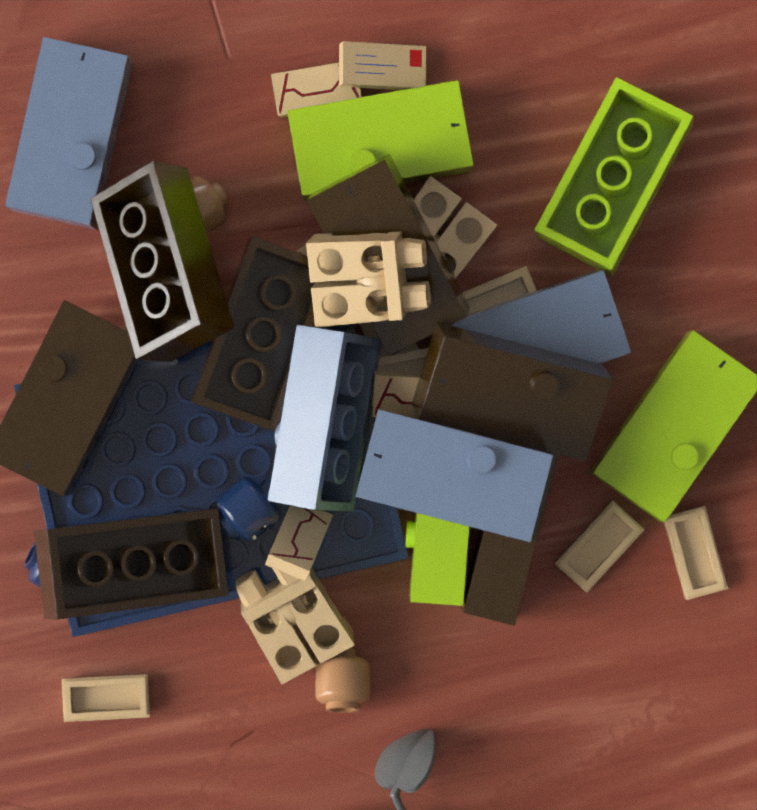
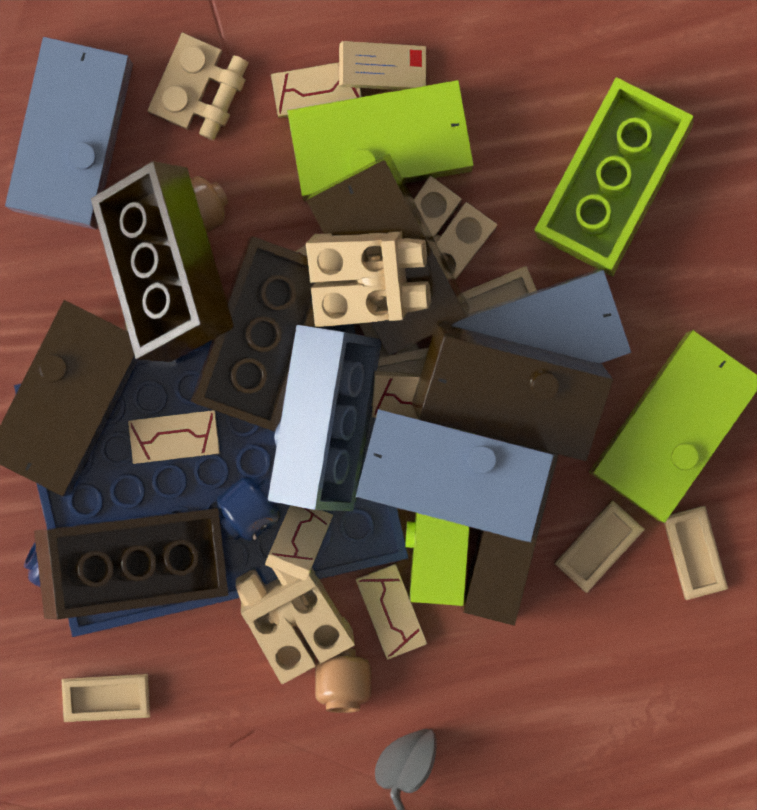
(174, 437): none -> tan tile
(185, 83): none -> tan plate
(391, 611): none -> tan tile

